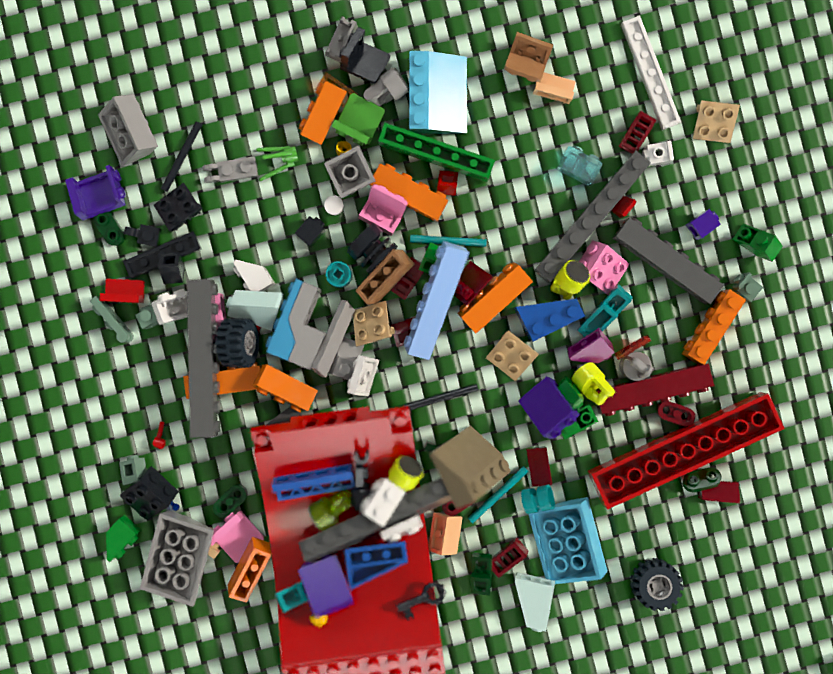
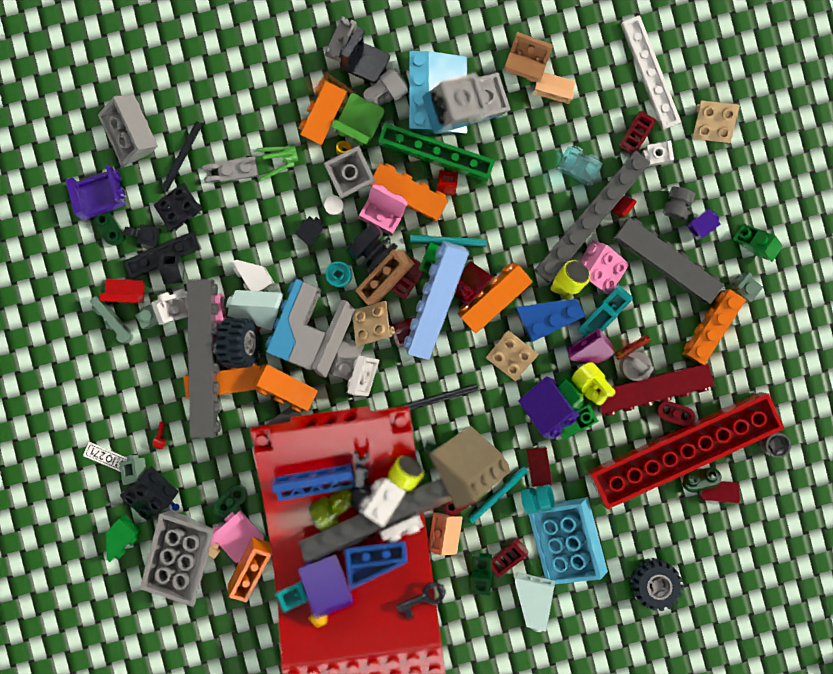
(104, 456): none -> white sticker
(465, 101): none -> light grey piece
(679, 201): none -> dark grey wheel
(775, 445): none -> dark grey wheel

